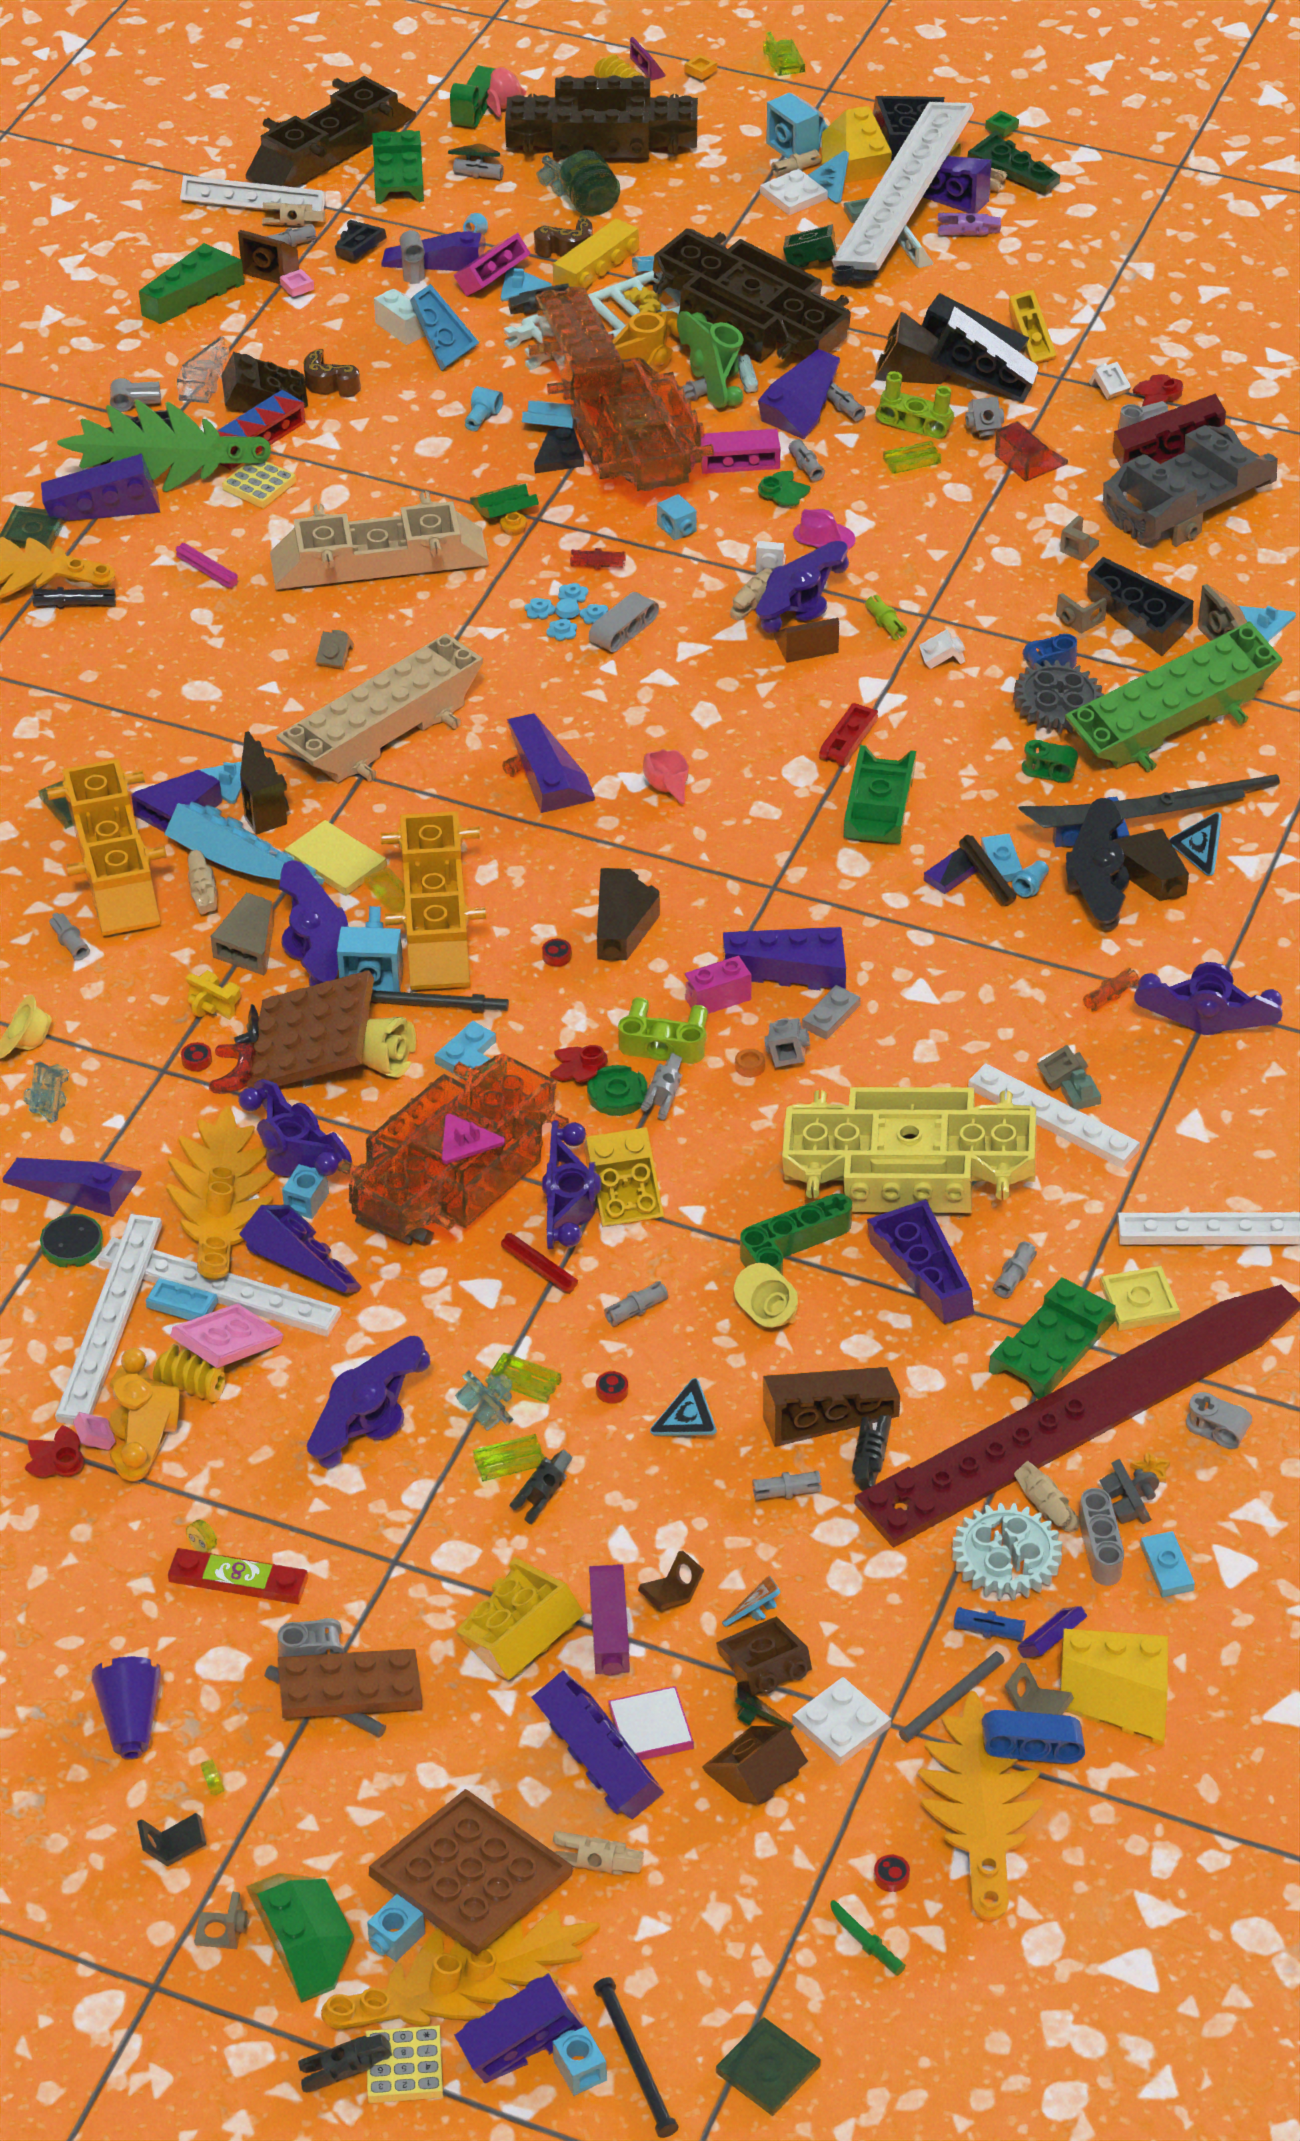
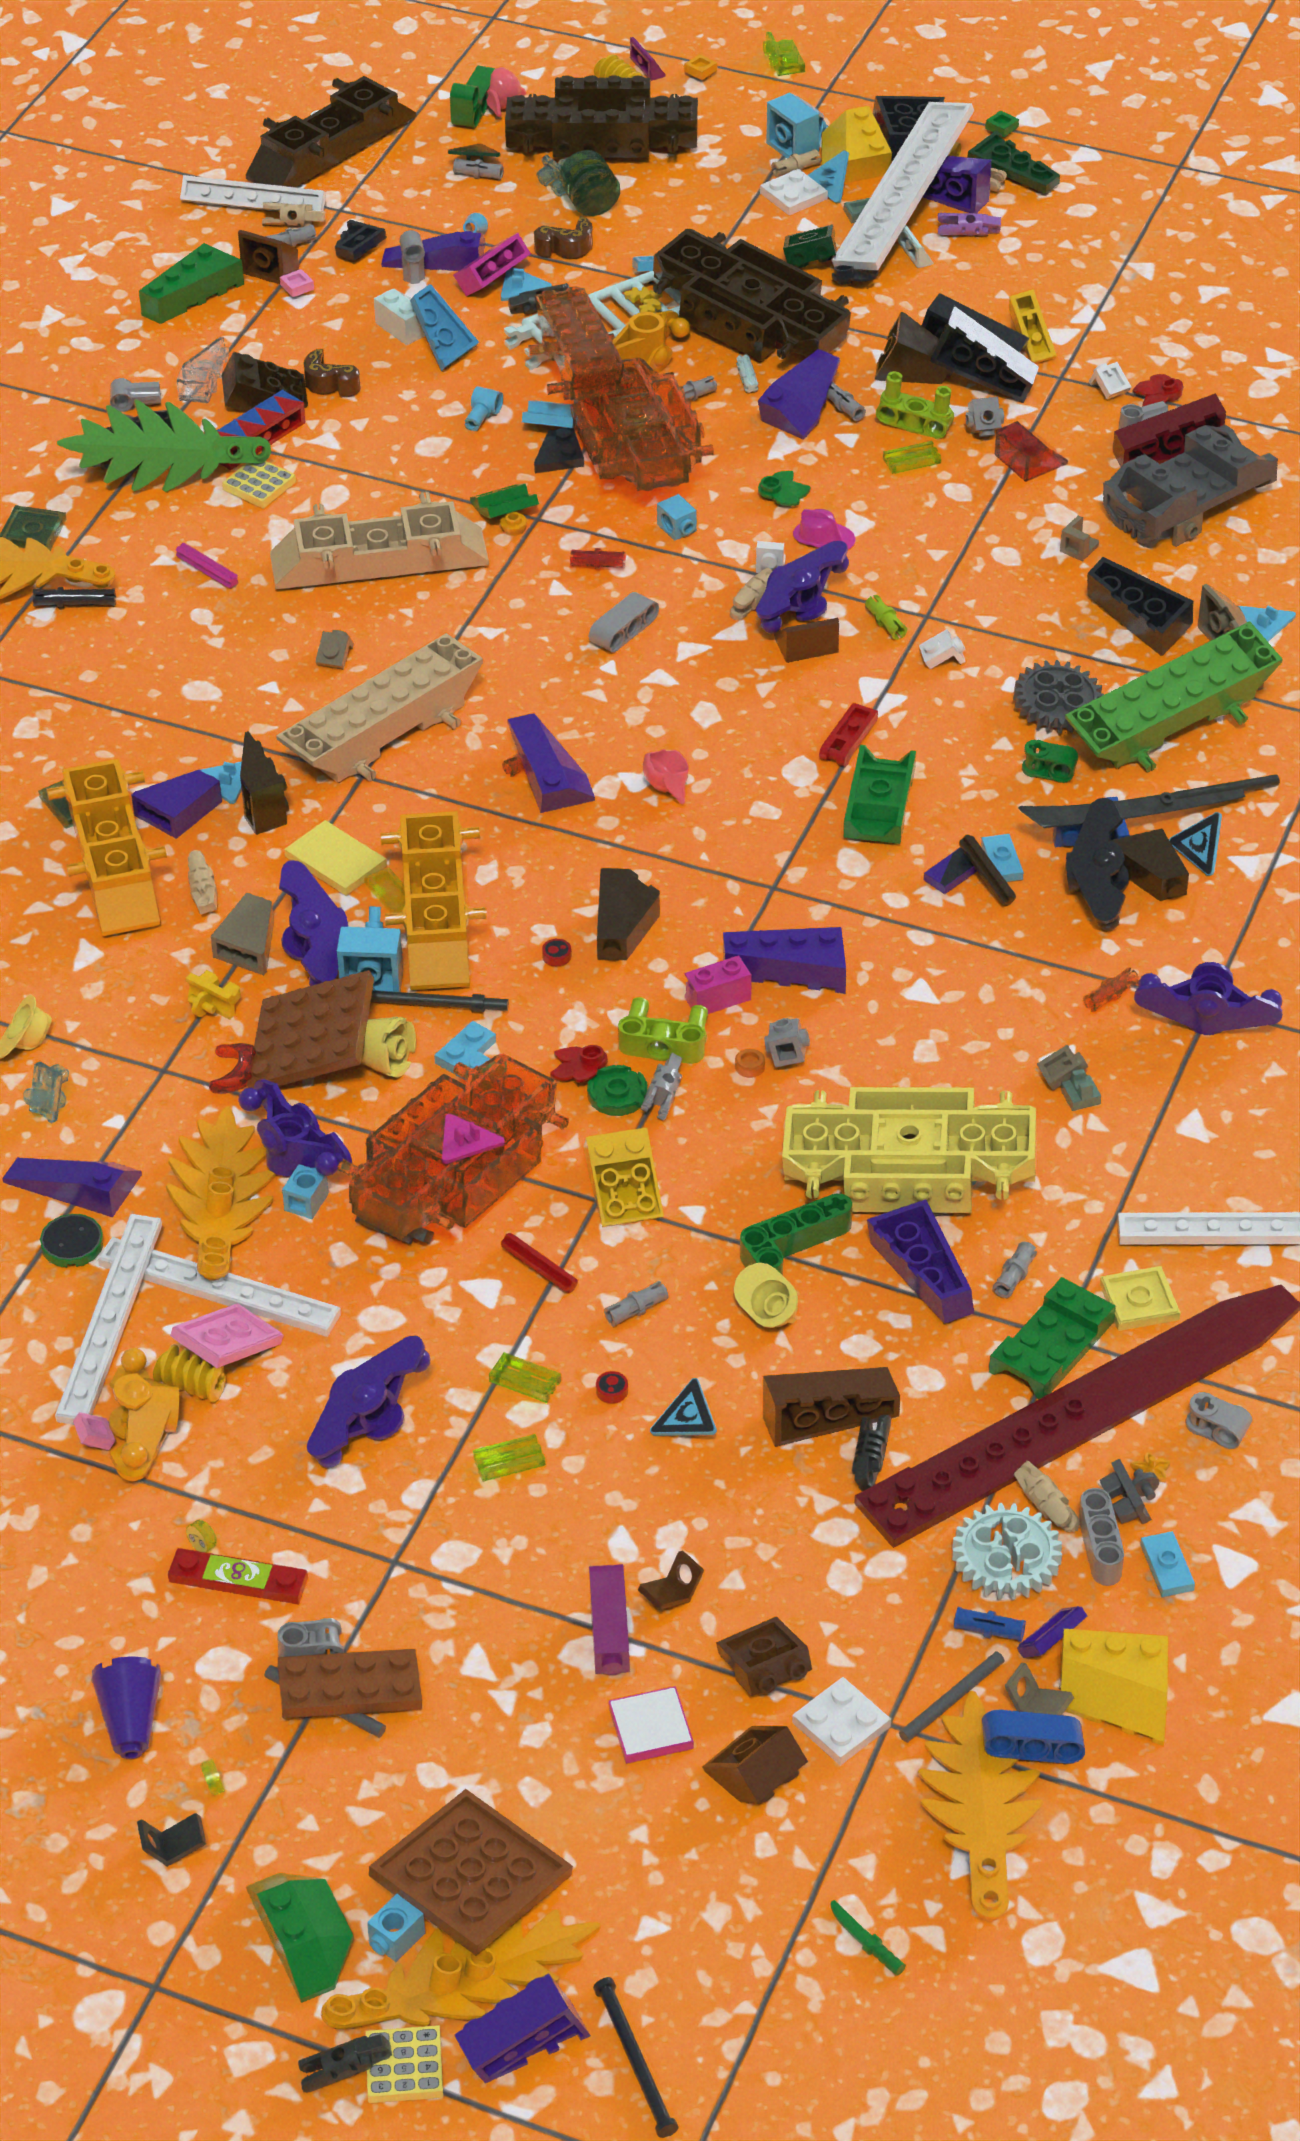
(56, 1456): red plate -> none
(69, 936): light grey axle -> none
(103, 491): dark purple wedge -> none
(180, 1300): medium azure plate -> none
(196, 1056): red tile -> none
(227, 842): medium azure wedge -> none
(234, 1922): dark tan bracket -> none
(252, 1028): black bar -> none
(288, 1239): dark purple wedge -> none
(397, 164): green piece -> none
(493, 1409): clear light blue hips -> none
(519, 1619): yellow wedge -> none
(542, 1484): pearl dark grey hinge -> none
(565, 608): medium azure plant -> none
(568, 1187): dark purple piece -> none
(582, 2073): medium azure brick -> none
(596, 255): yellow brick -> none
(597, 1745): dark purple wedge -> none
(611, 1858): tan hinge -> none
(712, 355): bright green piece -> none
(742, 451): dark pink brick -> none
(753, 1705): dark green piece -> none
(761, 1595): medium azure piece -> none
(768, 2066): clear green tile -> none
(786, 1485): light grey pin -> none
(811, 467): light grey pin -> none
(831, 1012): light grey plate -> none
(891, 1873): red tile -> none
(1028, 880): medium azure cone -> none
(1058, 1116): white plate -> none
(1060, 648): blue piece -> none
(1078, 616): dark tan bracket -> none

